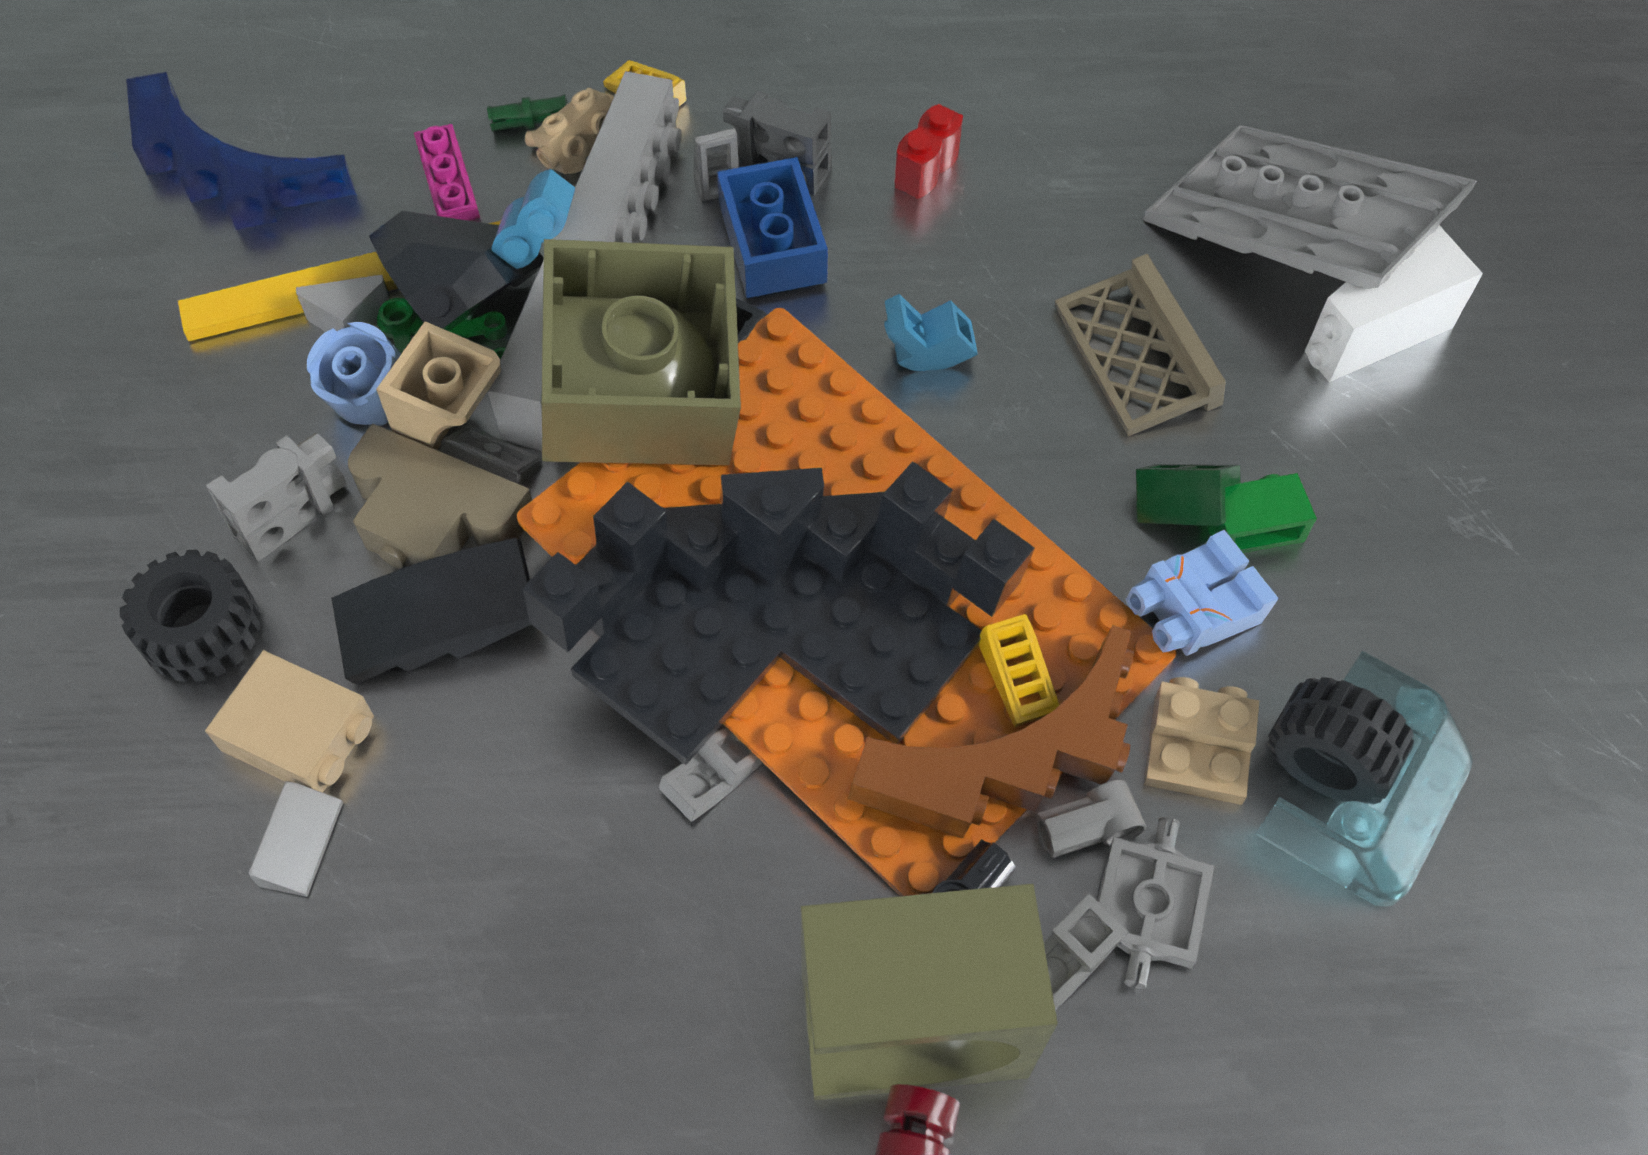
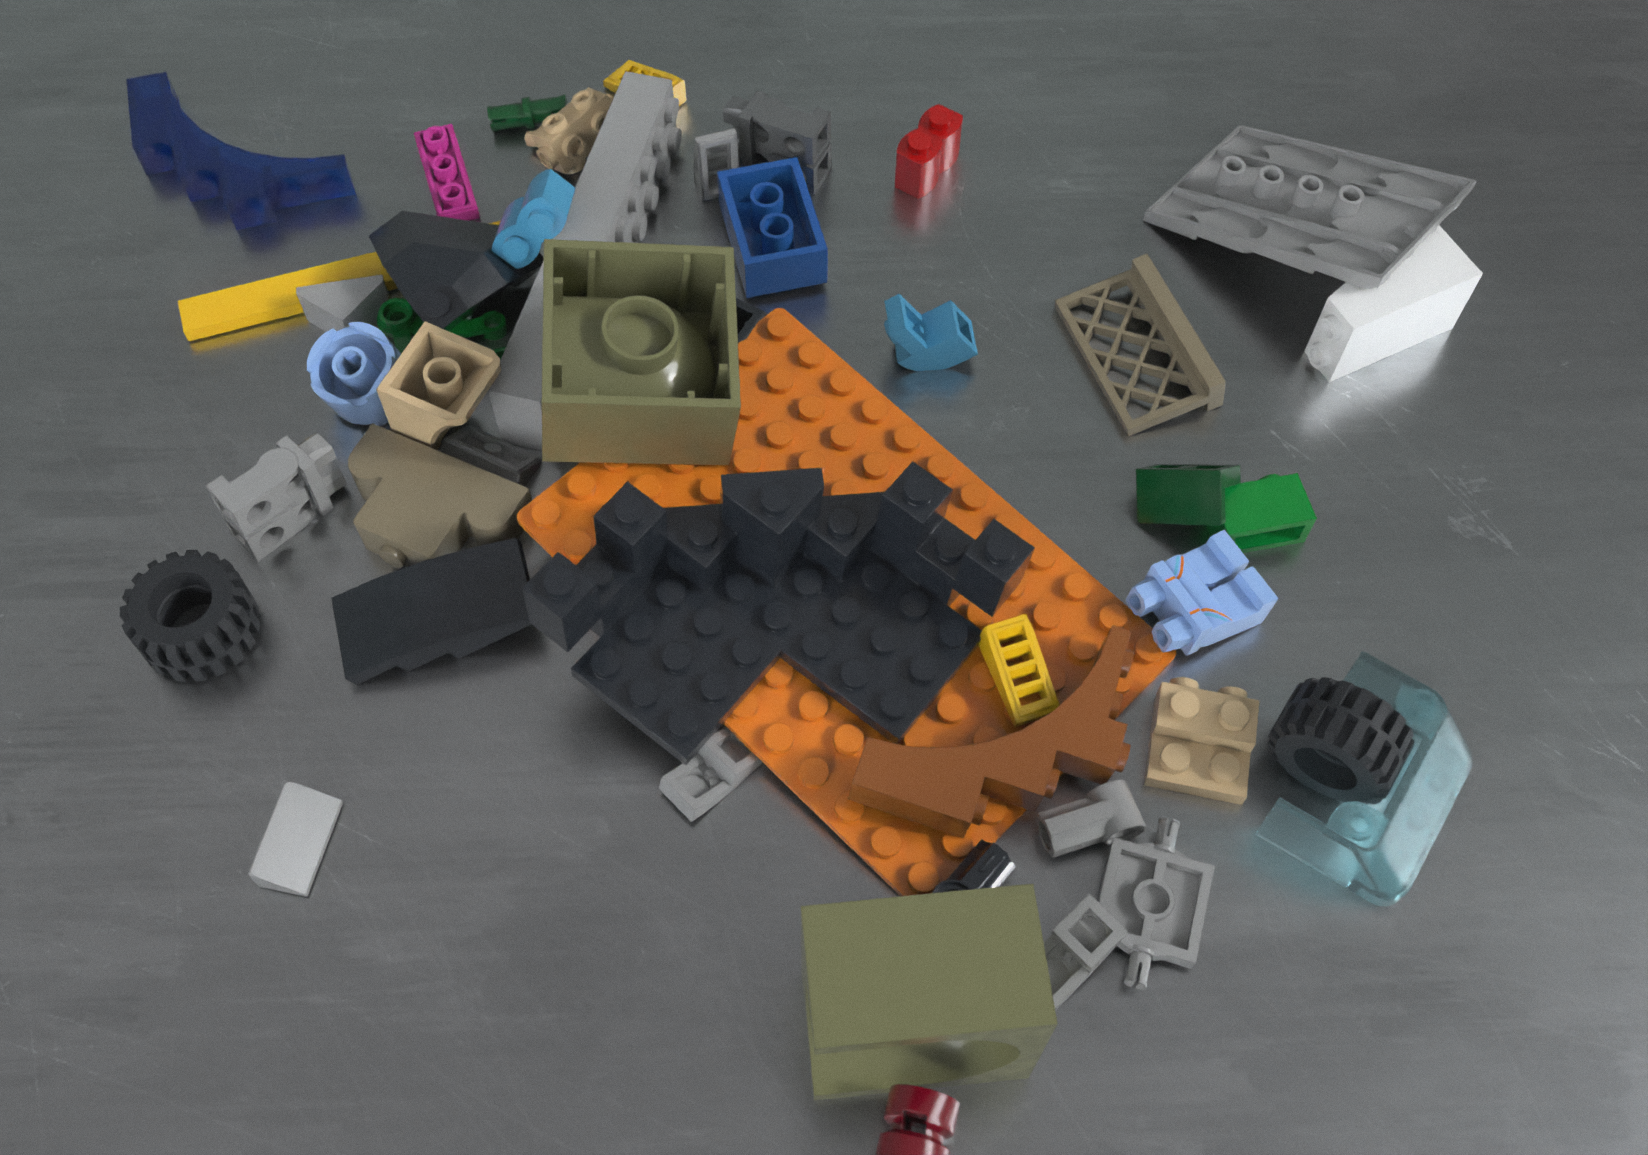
(291, 723): tan brick -> none

